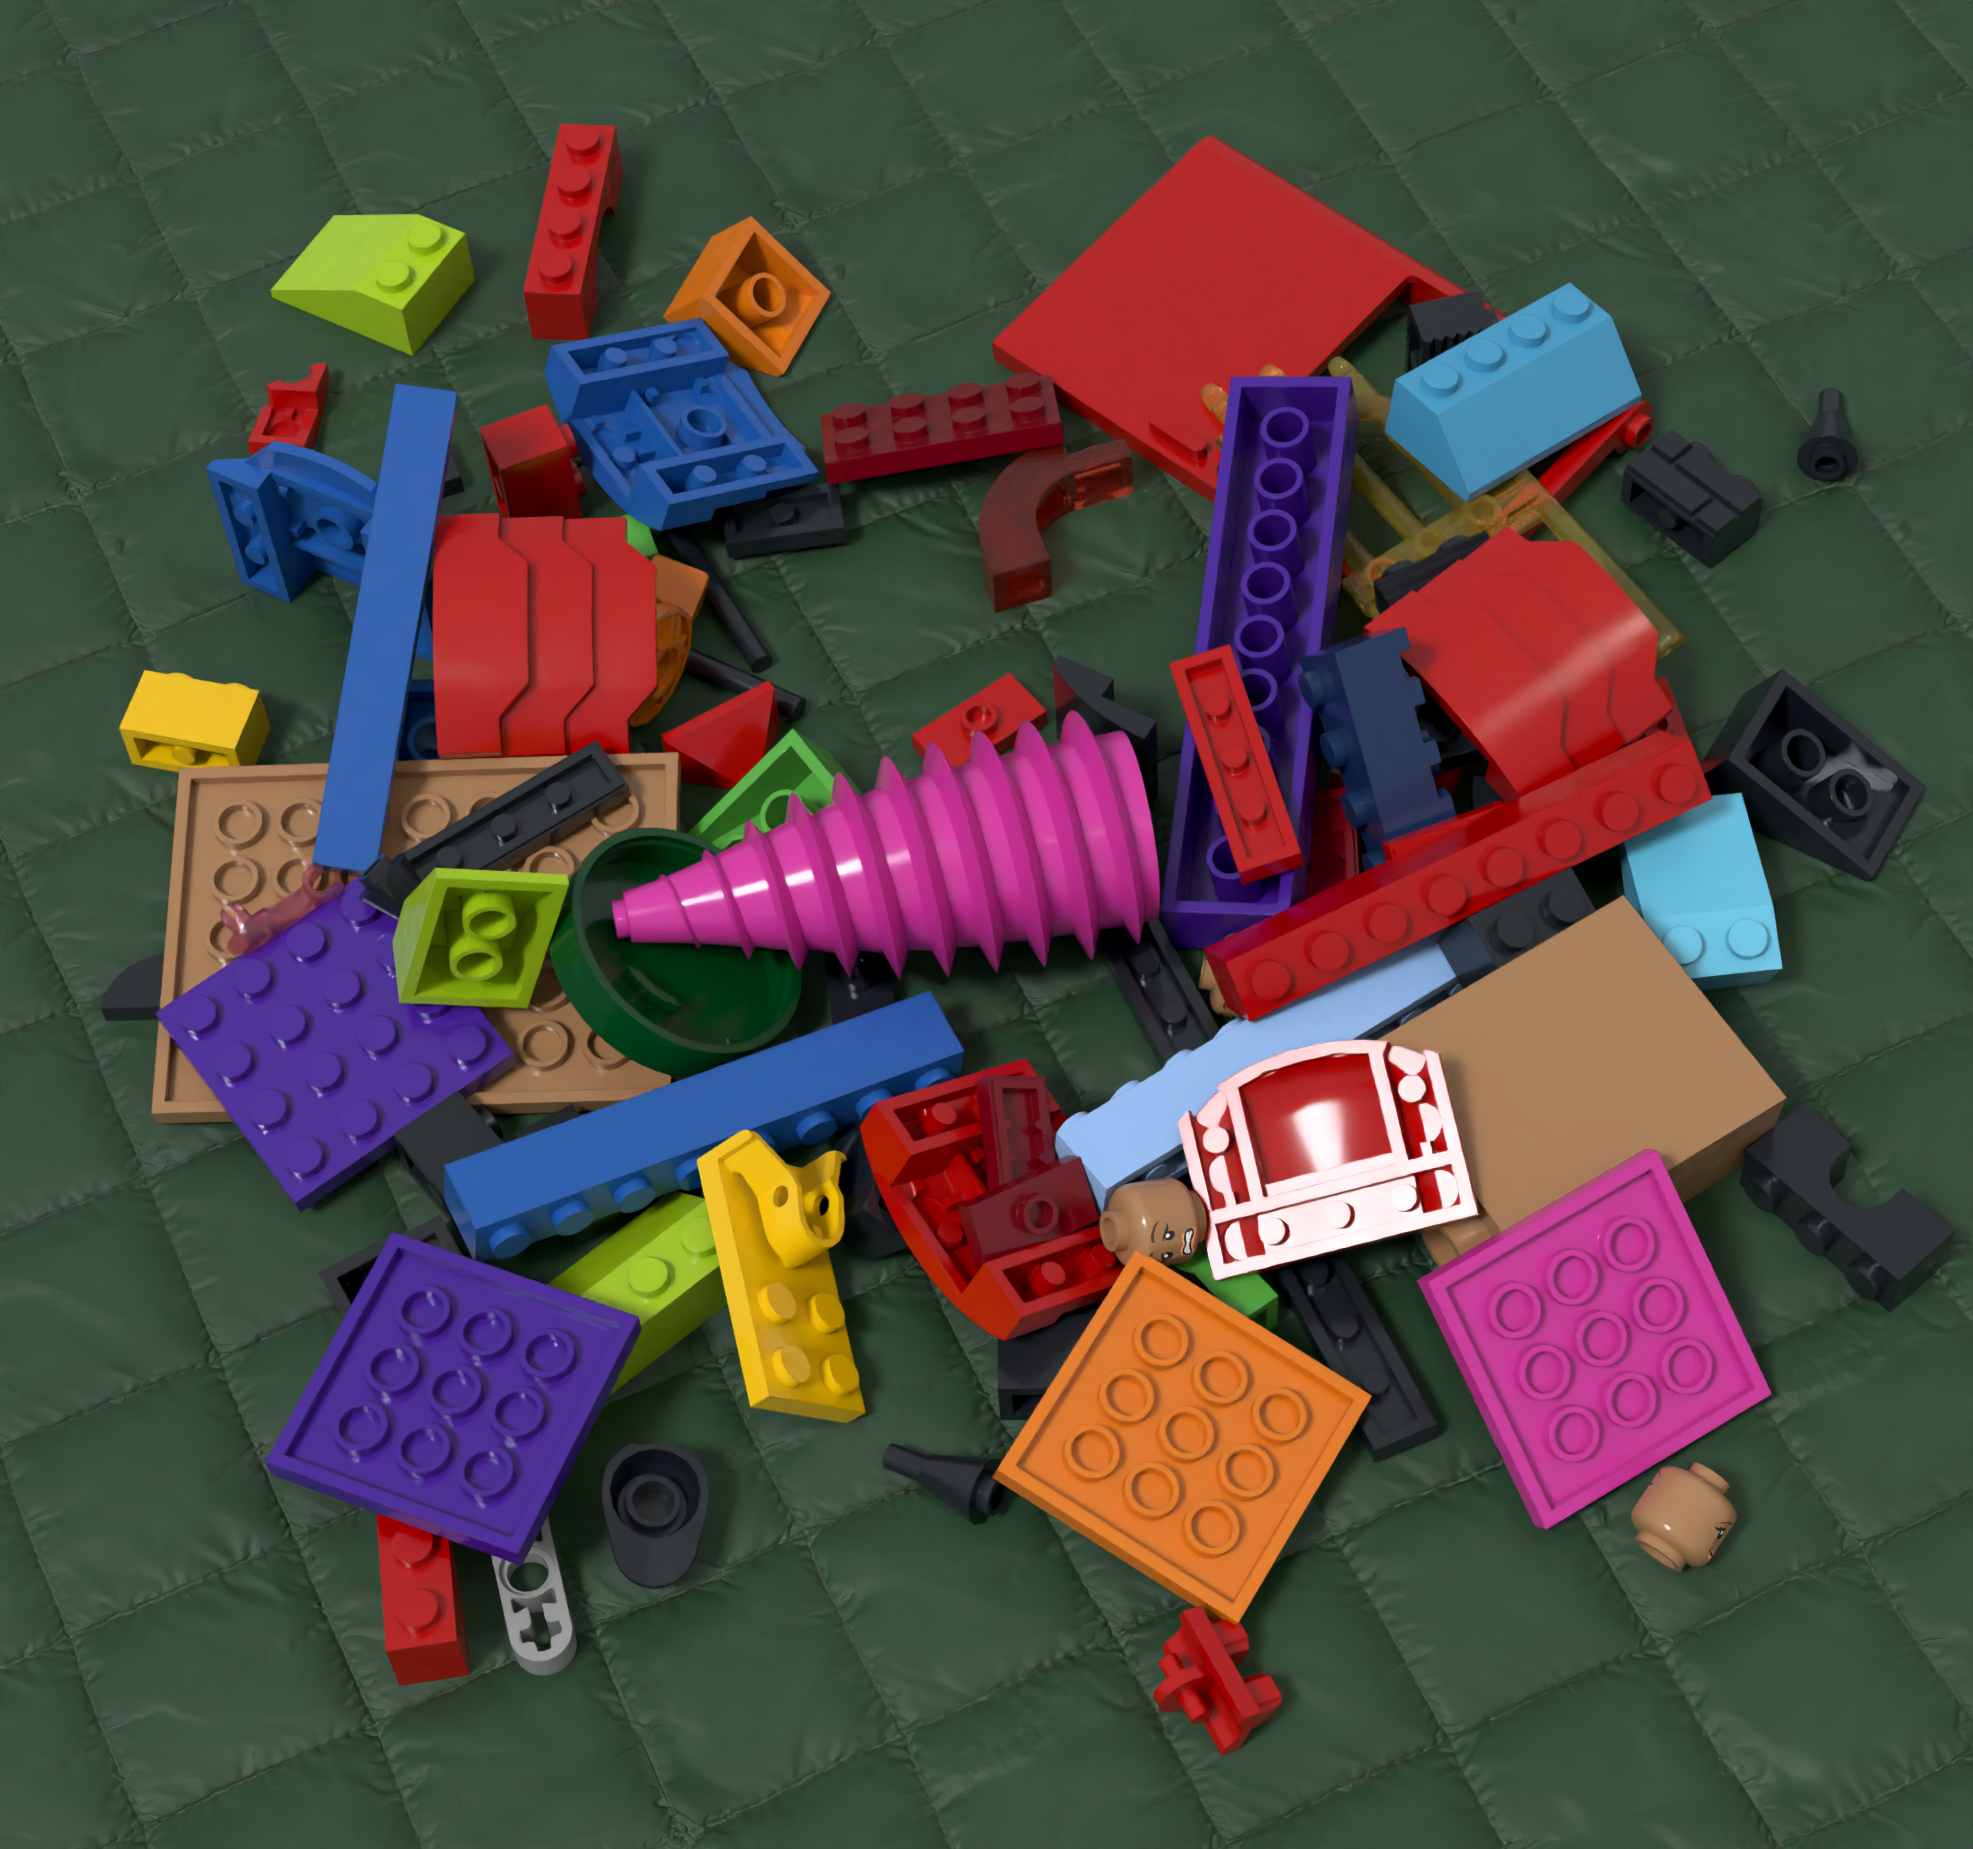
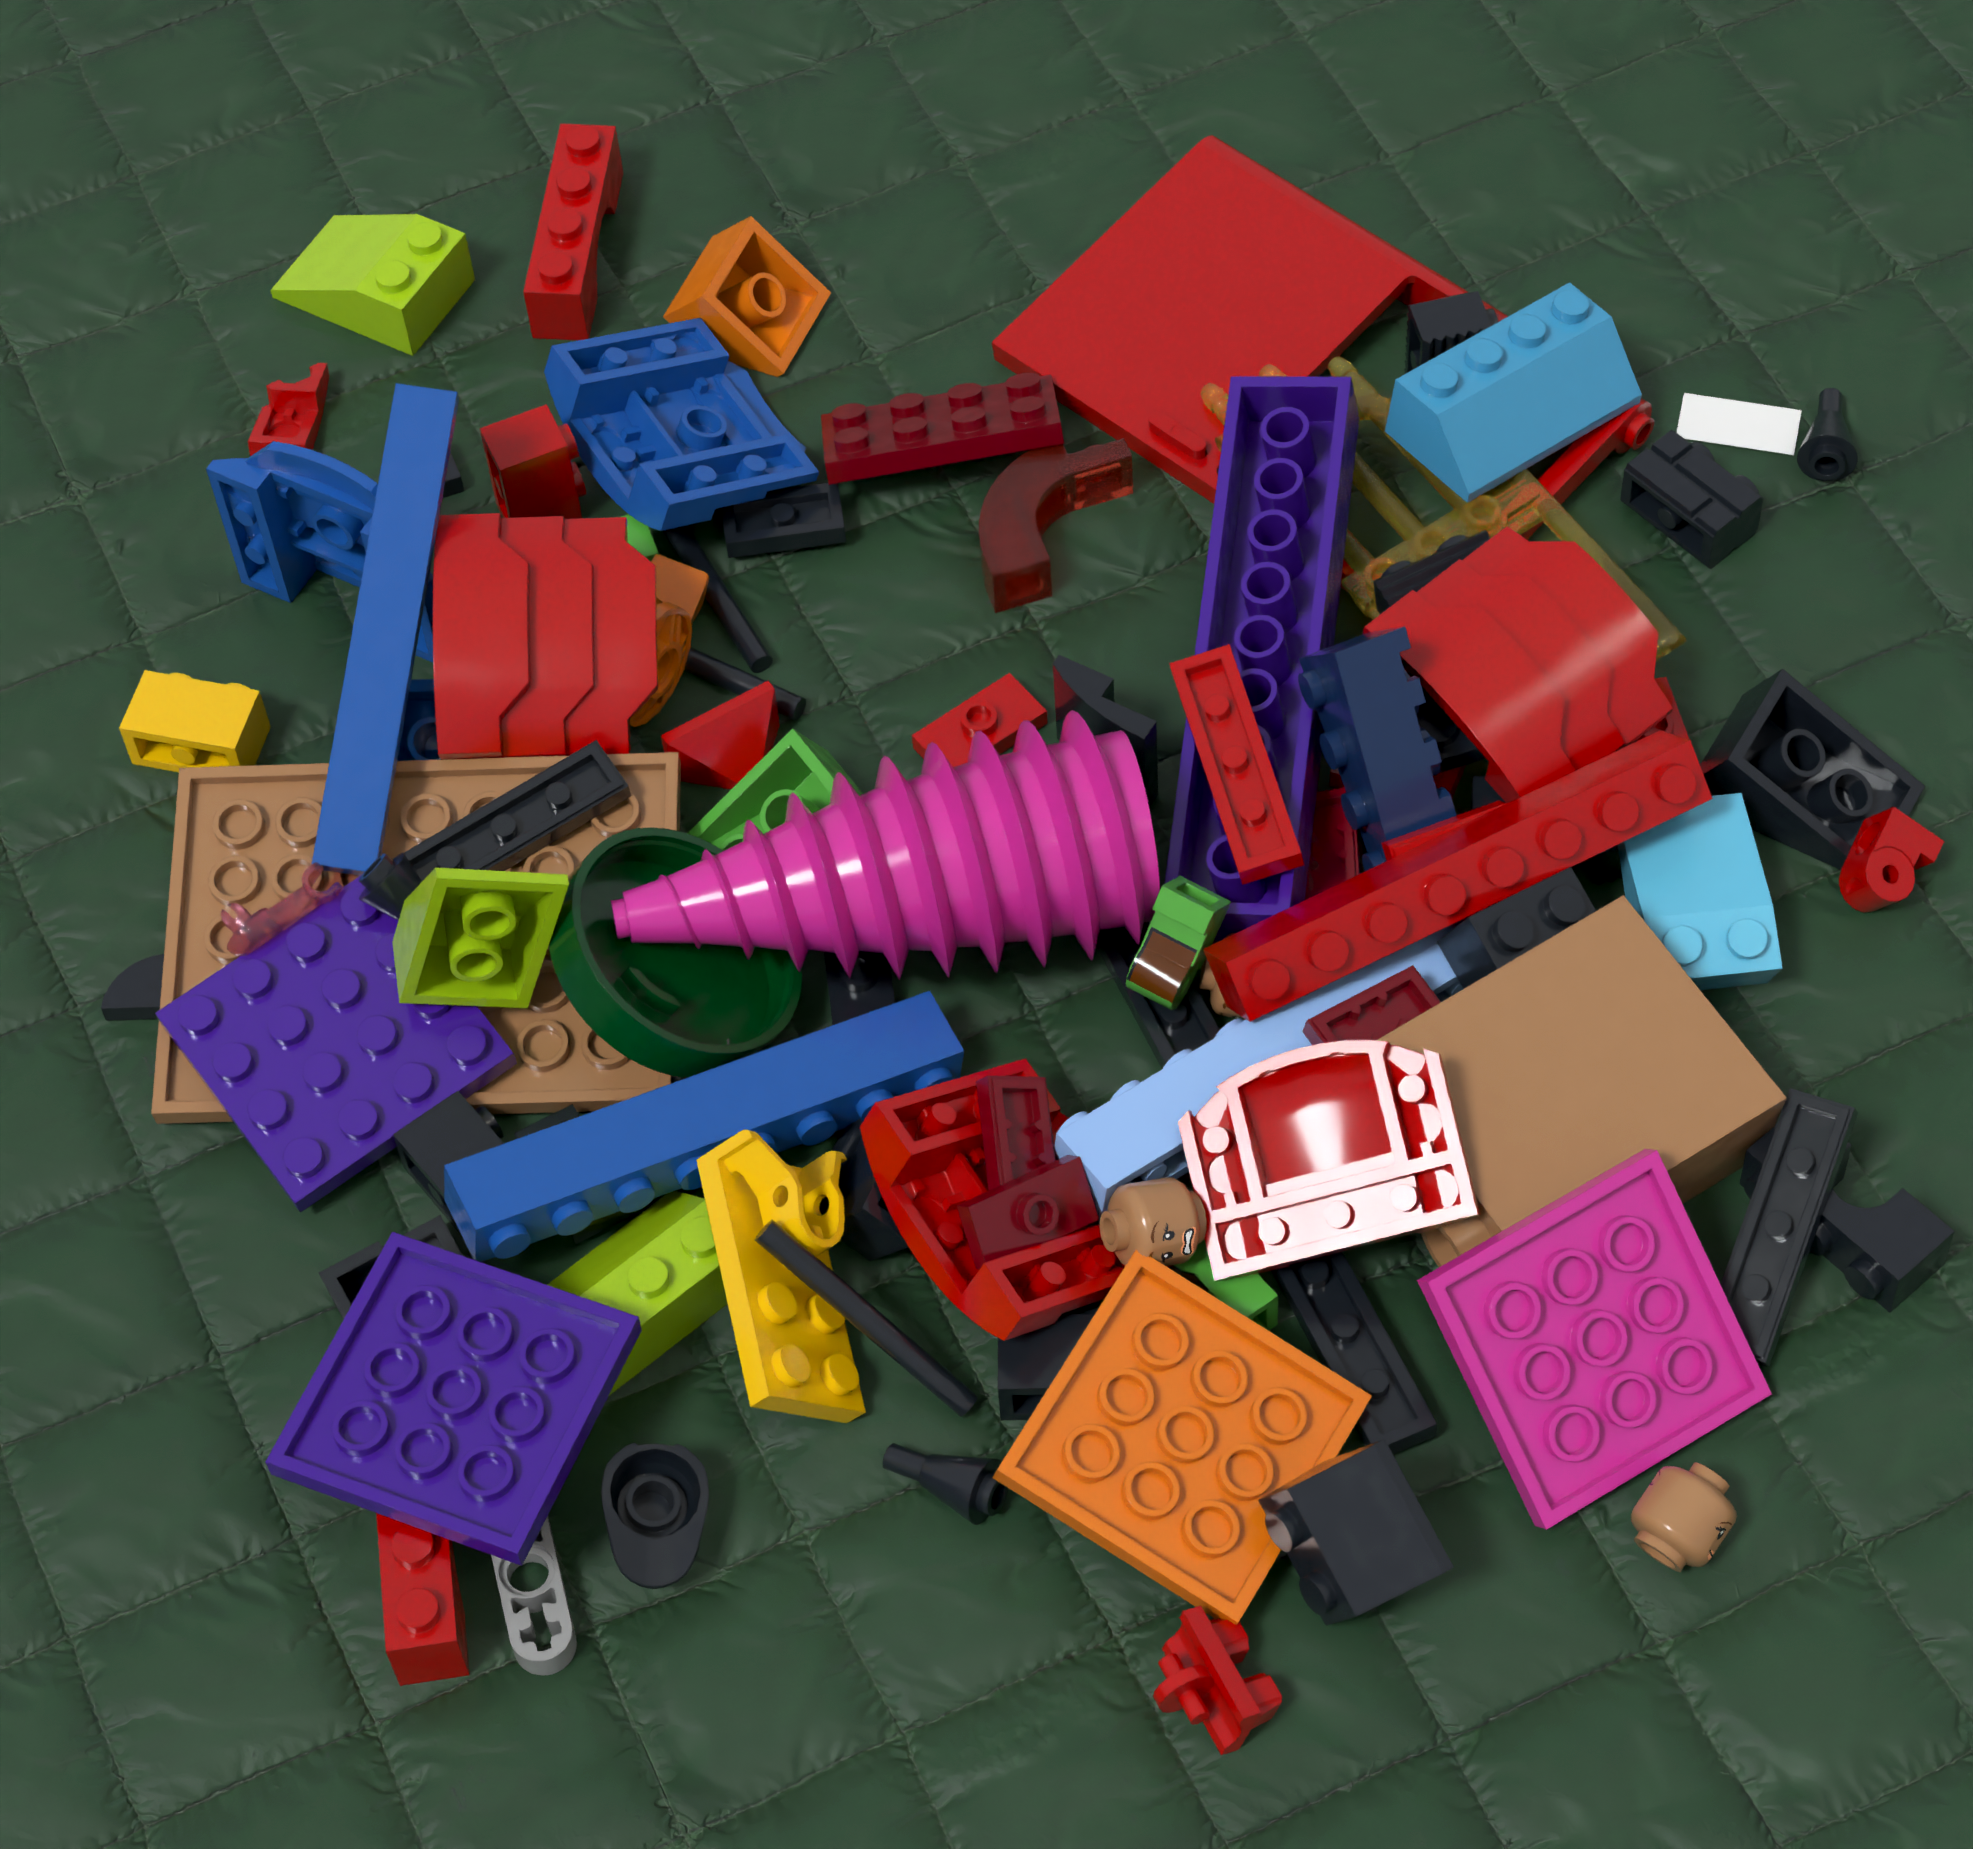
(866, 1318): none -> black bar
(1173, 947): none -> bright green leg
(1354, 1533): none -> black slope
(1374, 1010): none -> dark red plate
(1739, 423): none -> white sticker
(1785, 1216): none -> black tile
(1884, 860): none -> red leg

